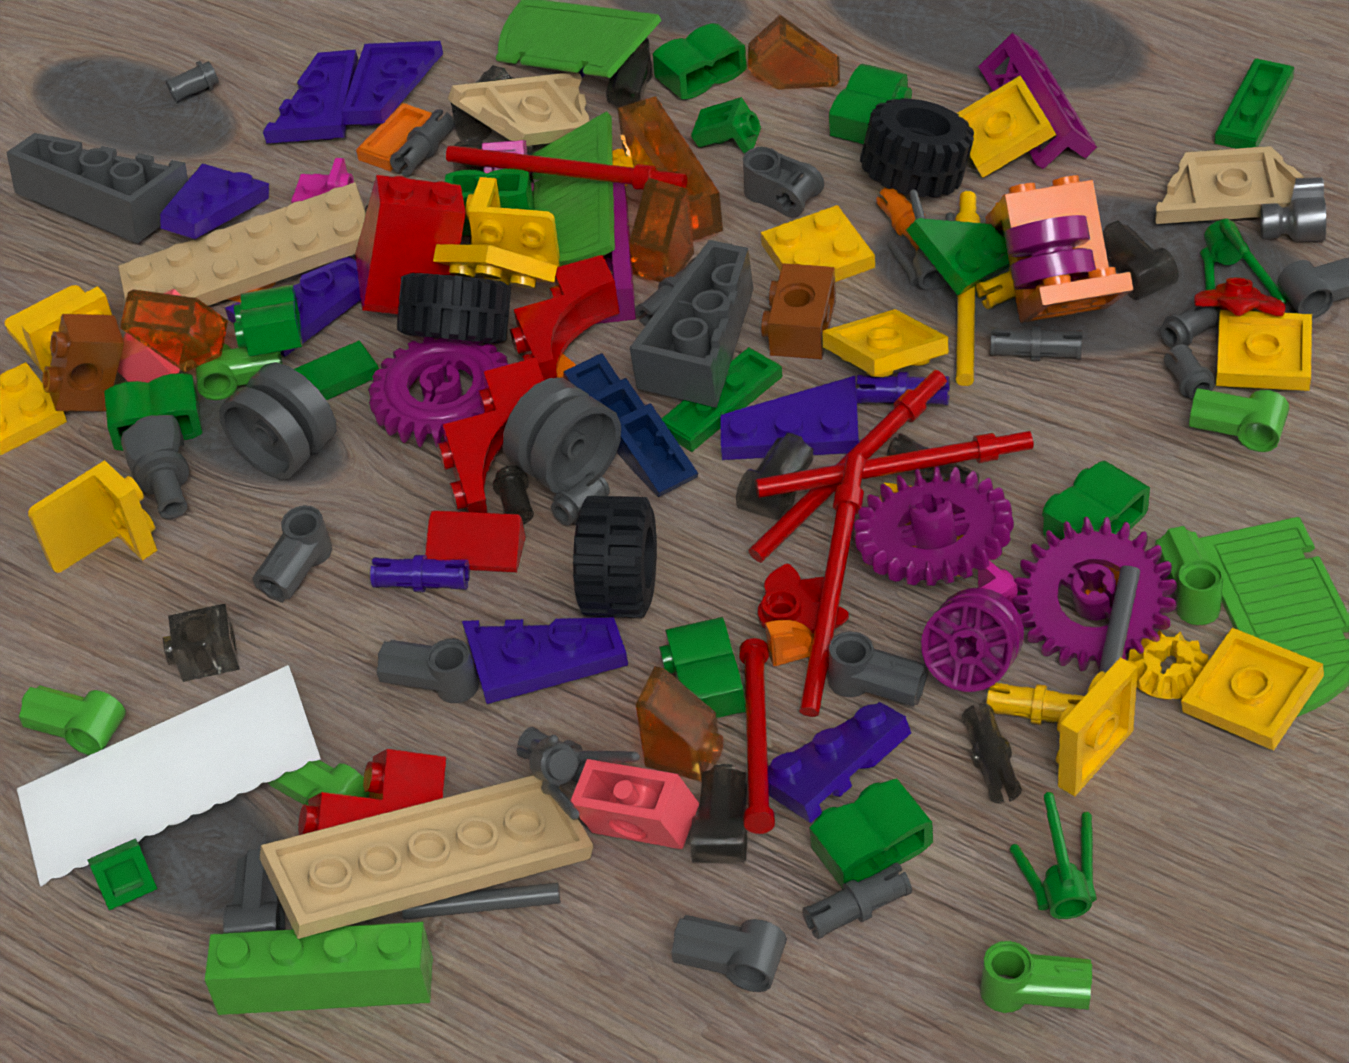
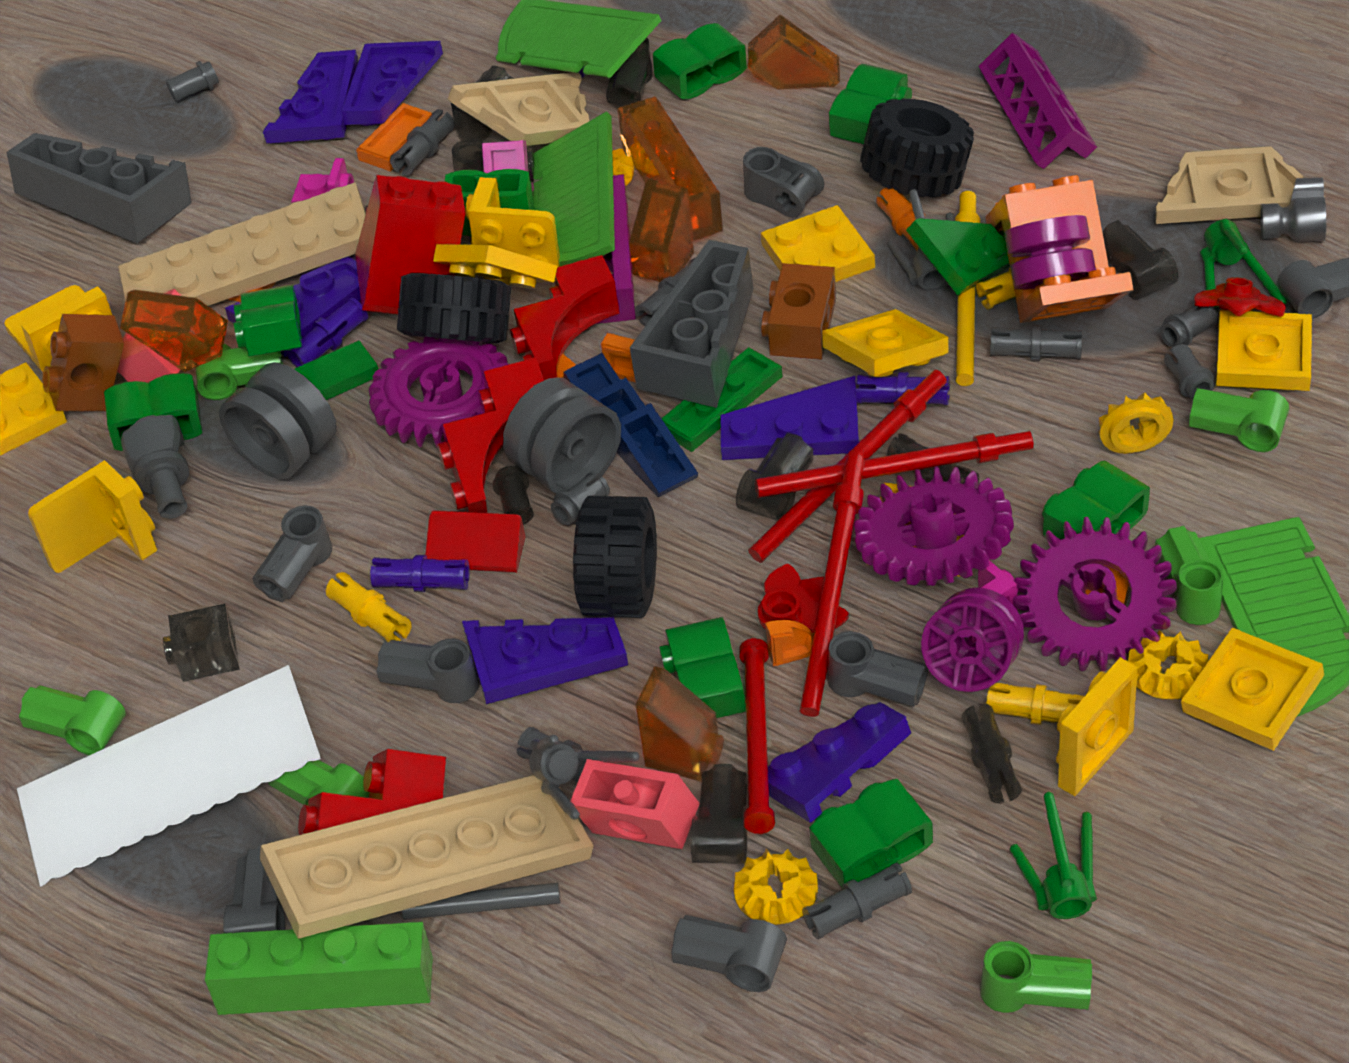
(122, 874): green tile -> none
(210, 200): dark purple wing -> none
(328, 332): none -> dark purple pin
(368, 607): none -> yellow pin
(562, 167): red bar -> none
(617, 352): none -> orange tile
(727, 121): green bracket -> none
(757, 898): none -> yellow gear
(1005, 126): yellow plate -> none
(1119, 617): dark grey bar -> none
(1154, 425): none -> yellow gear
(1254, 104): green tile -> none

